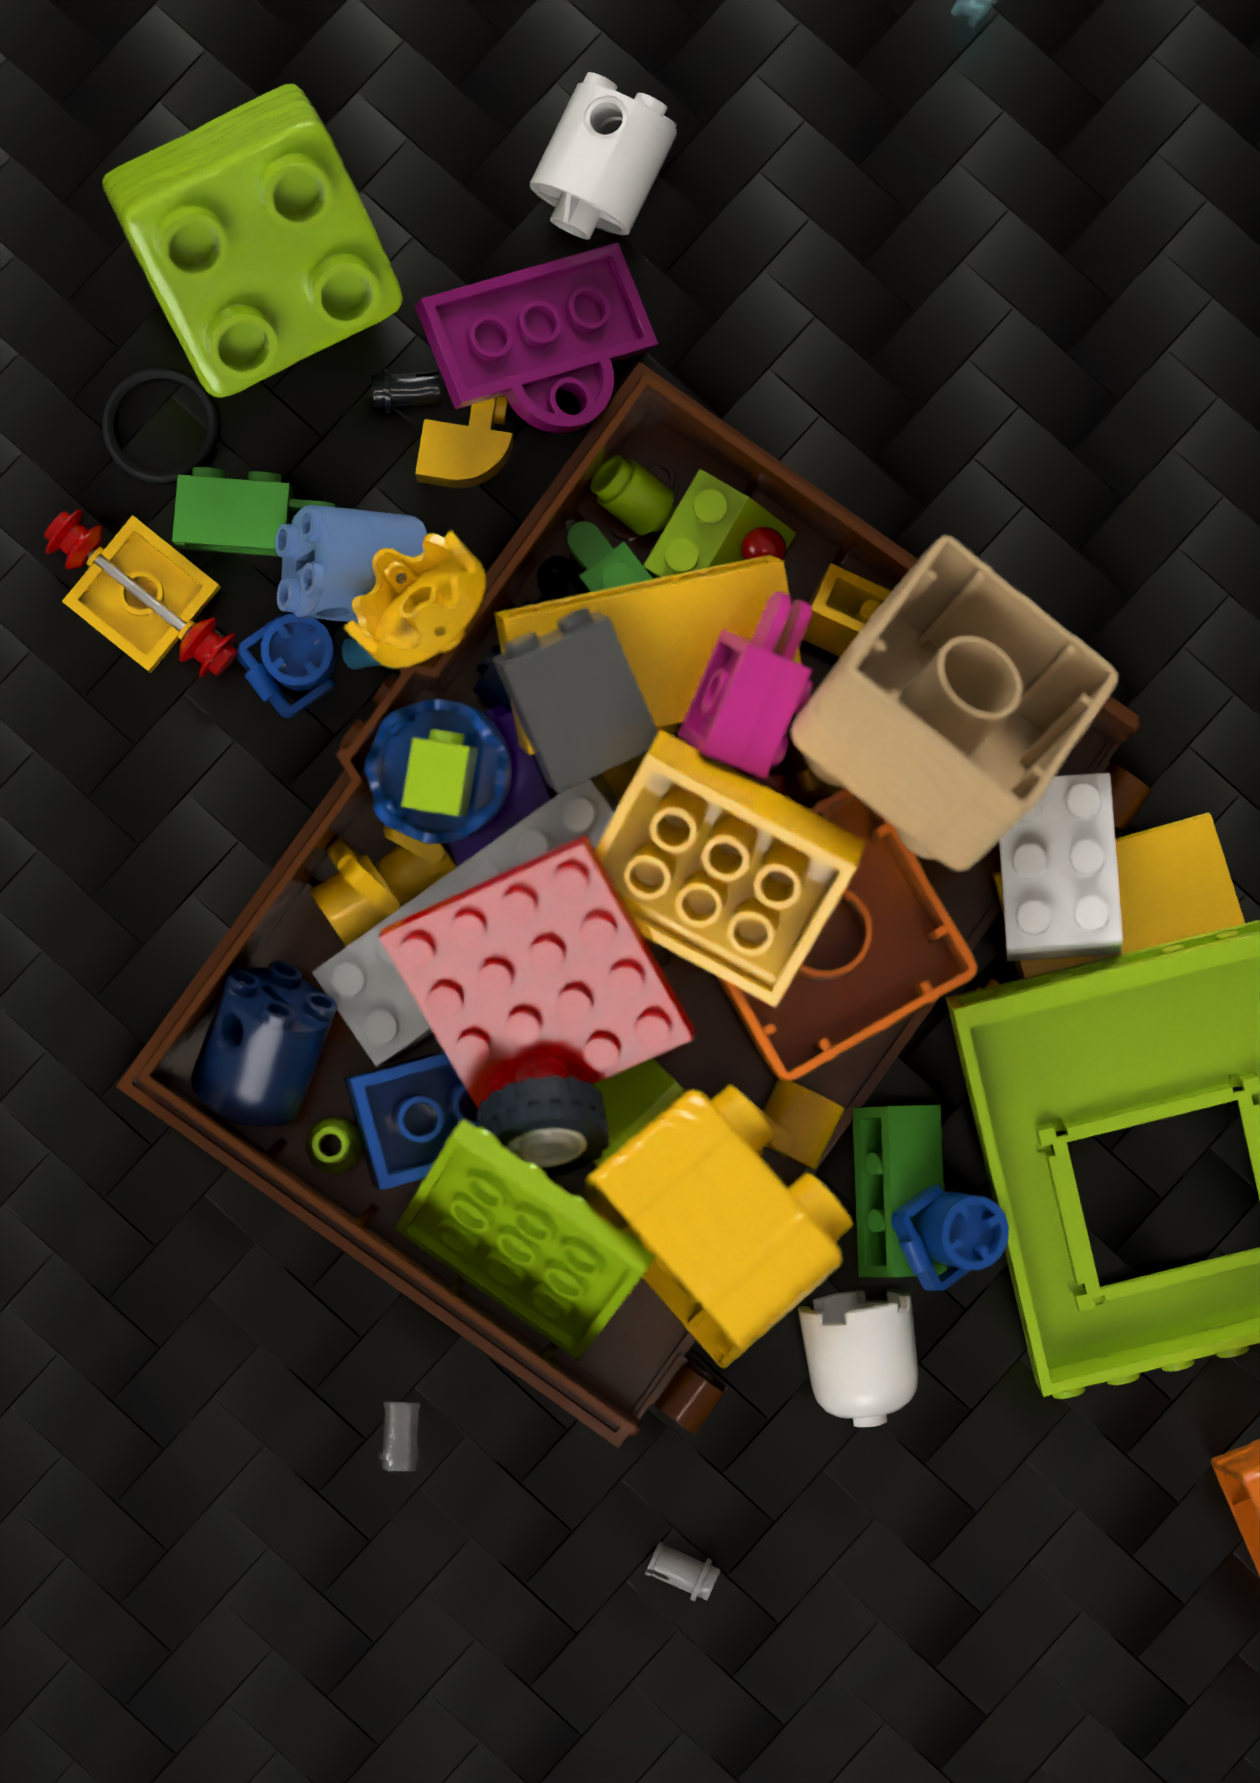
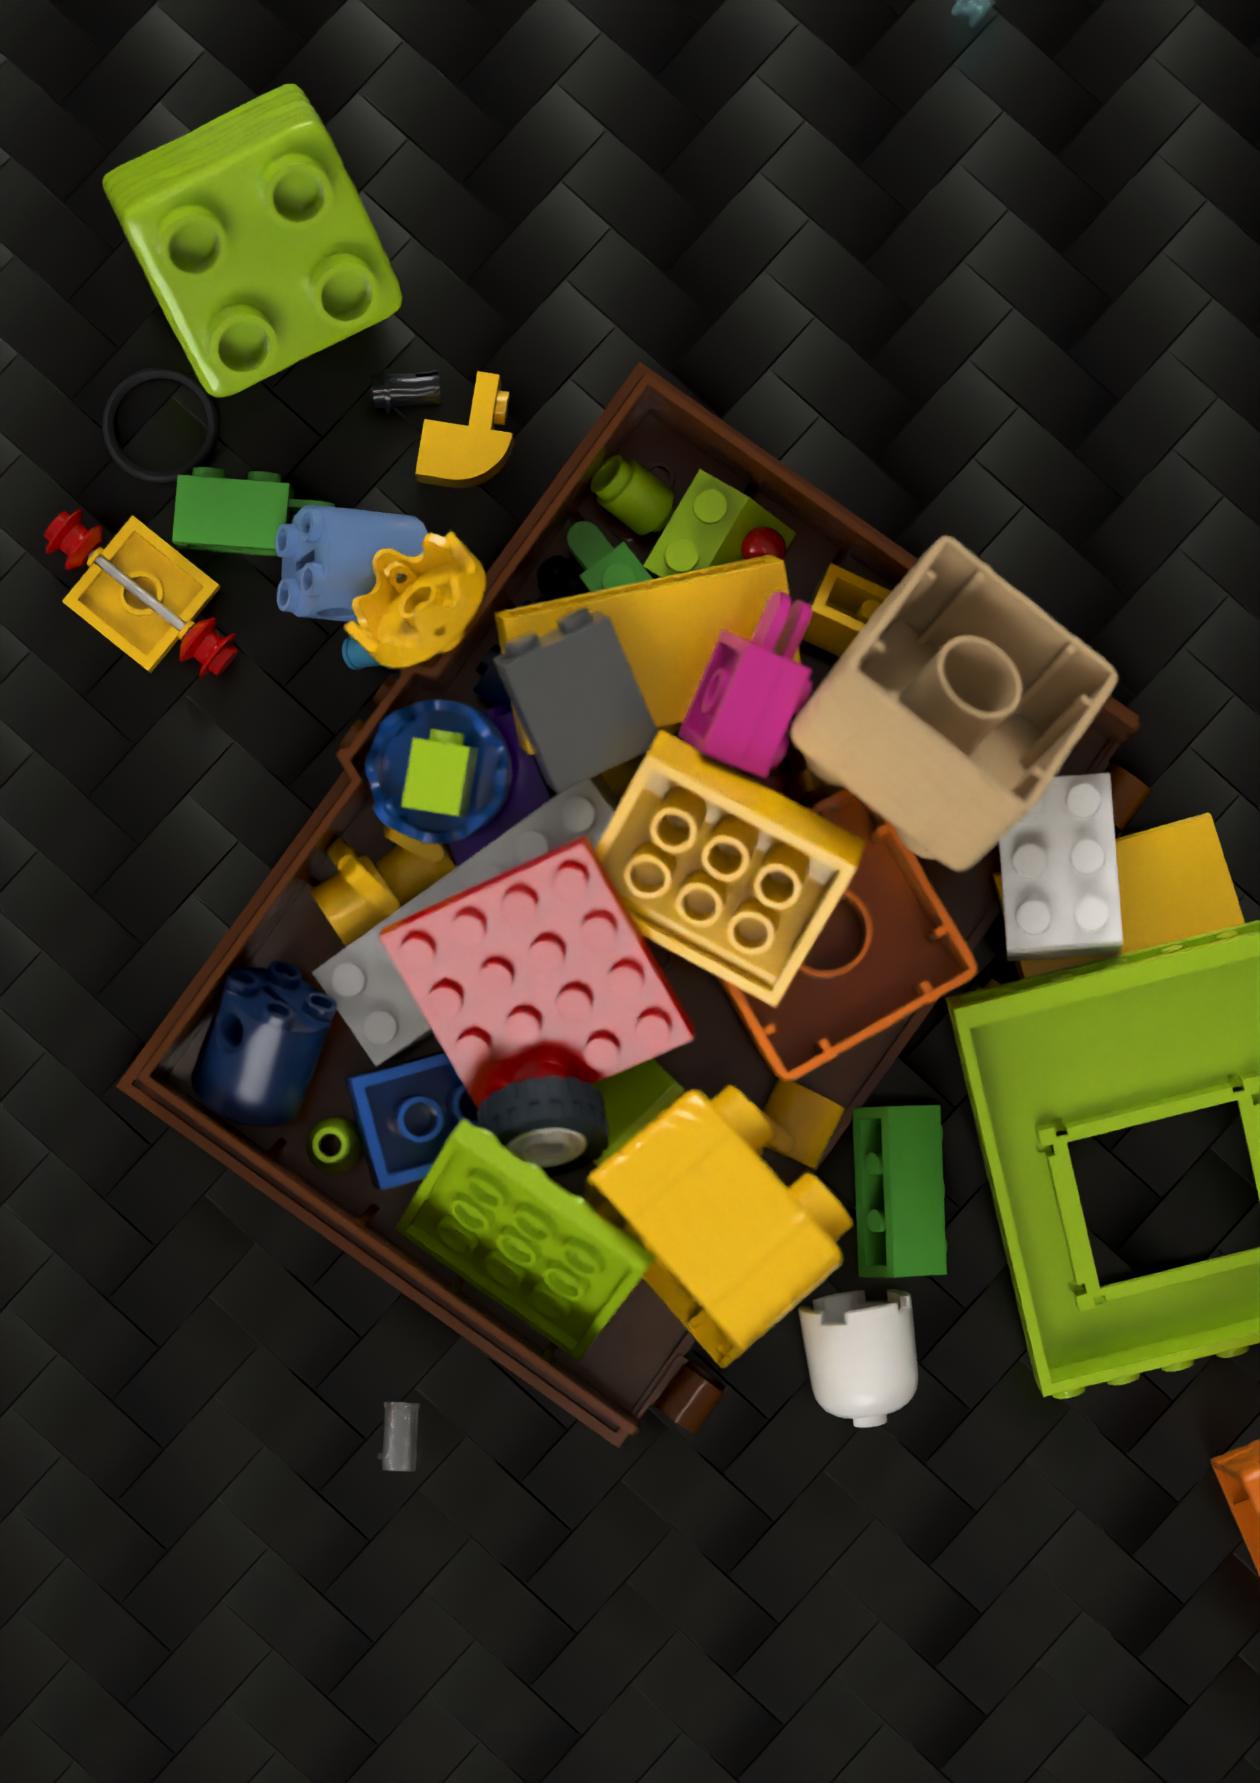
(297, 654): blue piece -> none
(540, 335): magenta plate -> none
(603, 158): white cylinder -> none
(683, 1571): light grey pin -> none
(951, 1231): blue piece -> none

